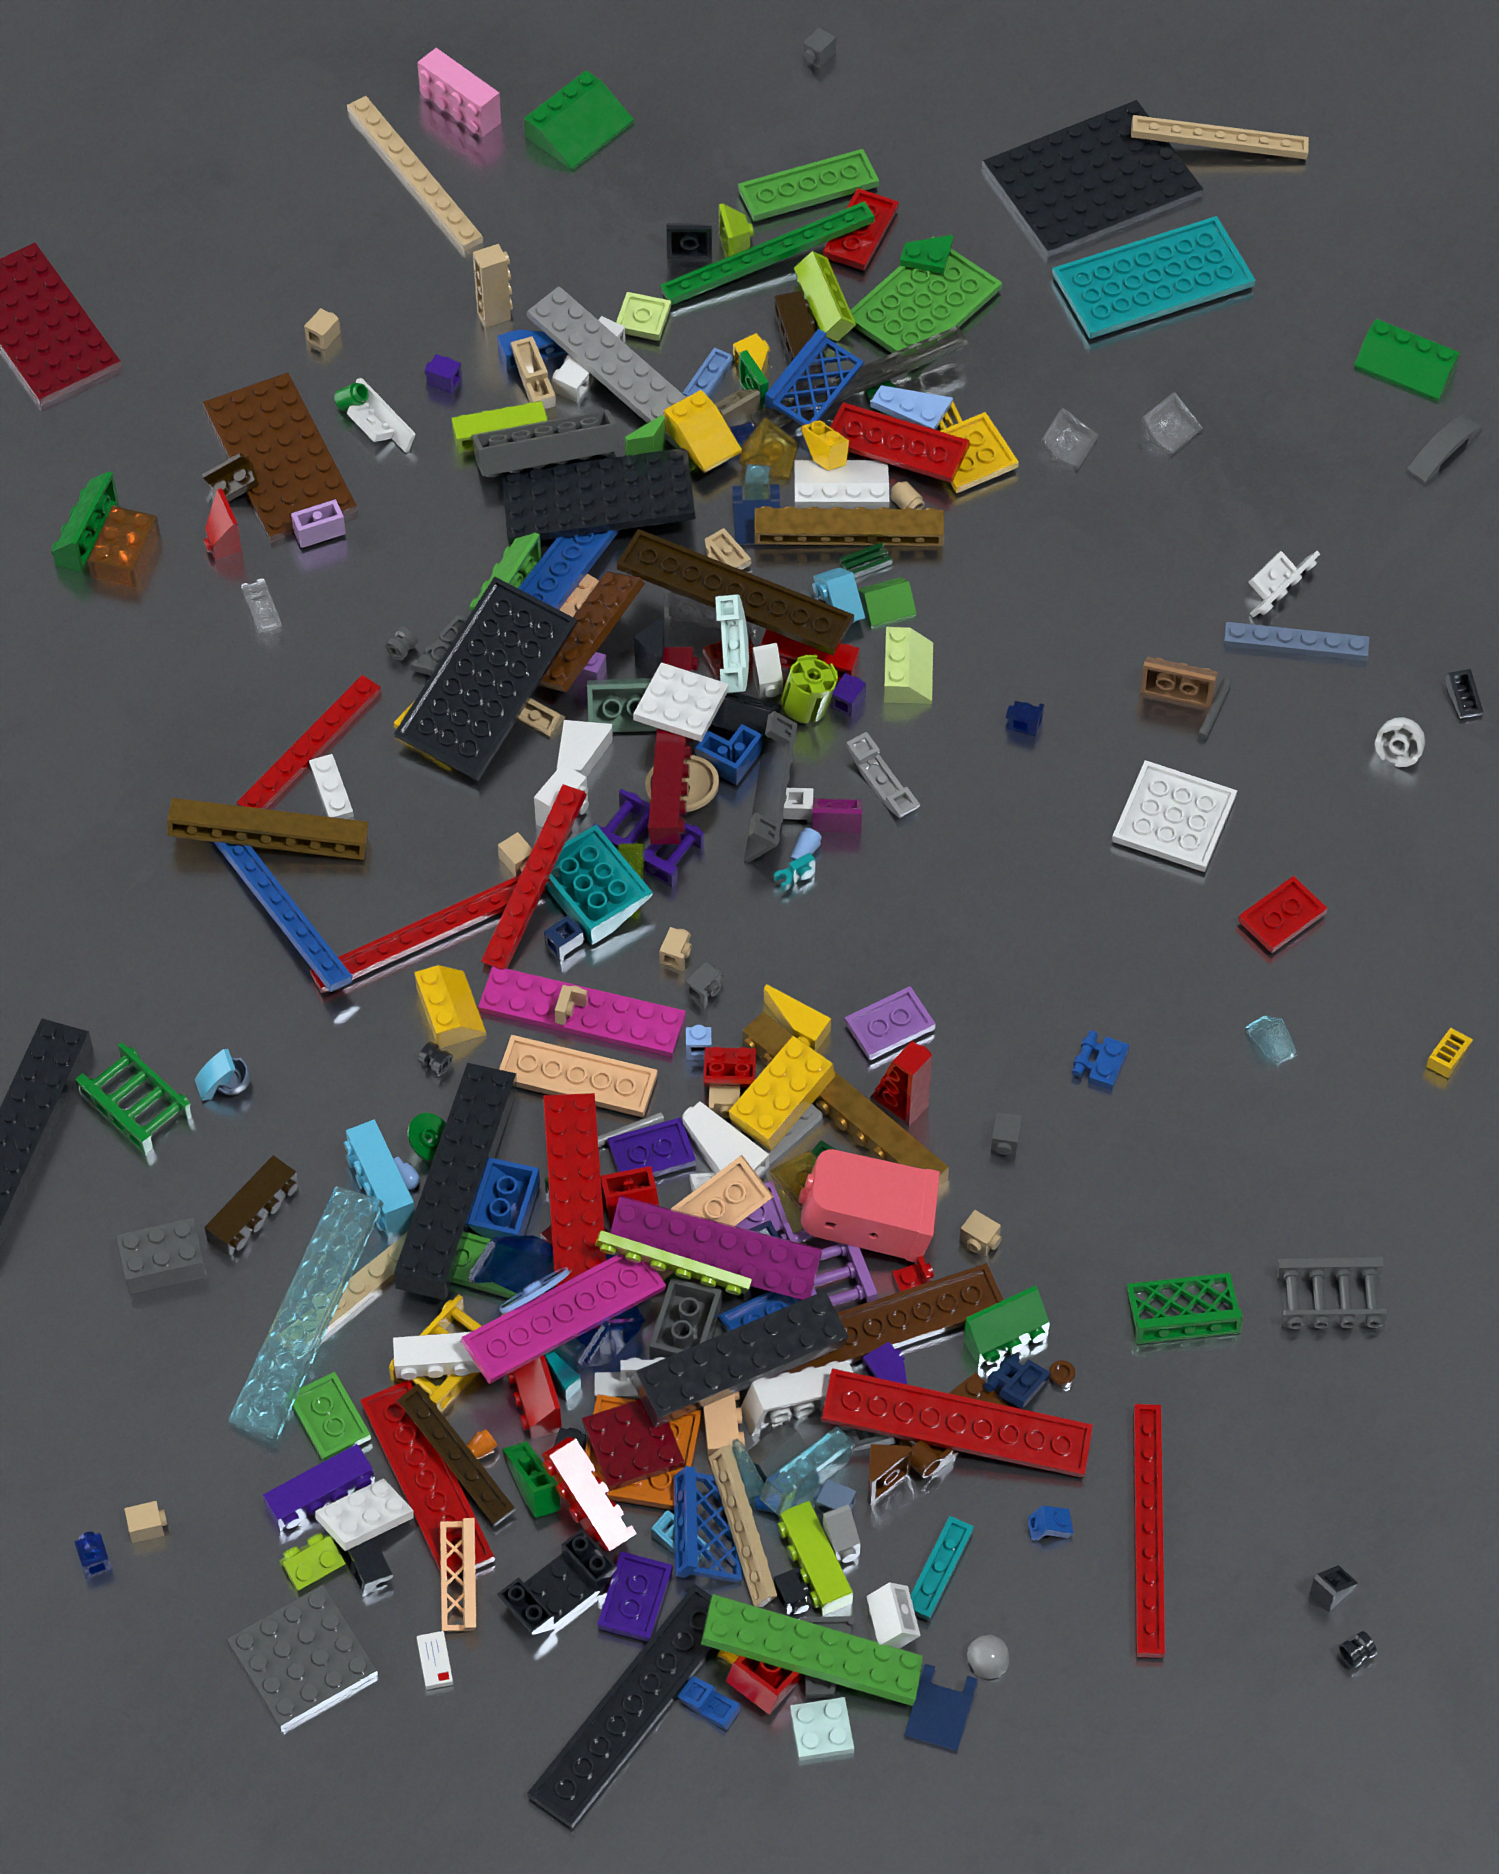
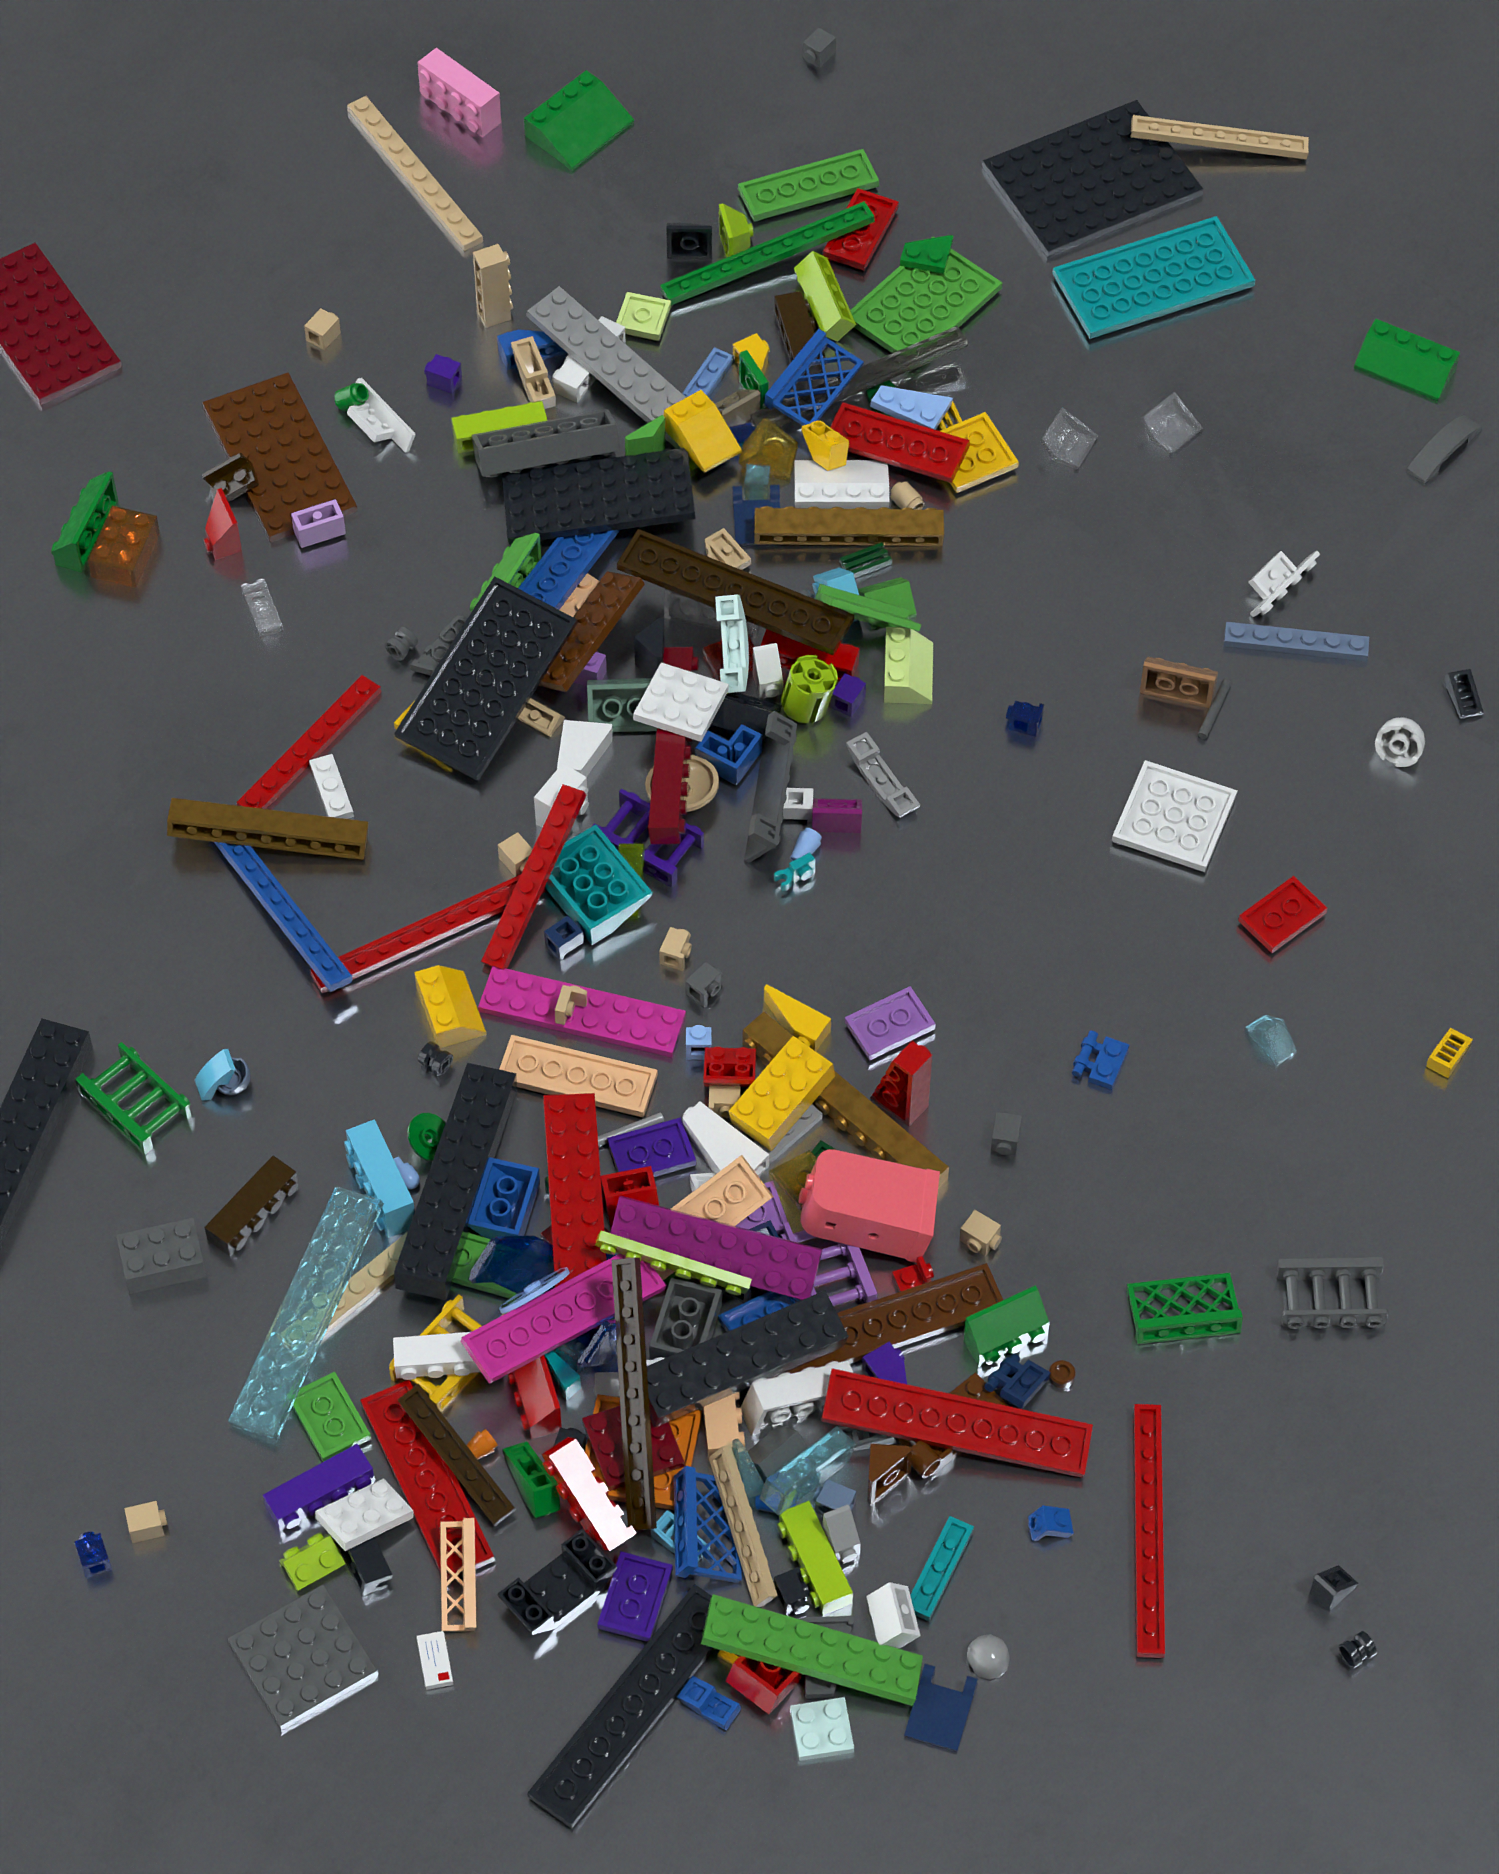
(634, 1393): none -> dark brown plate
(866, 609): none -> bright green fence

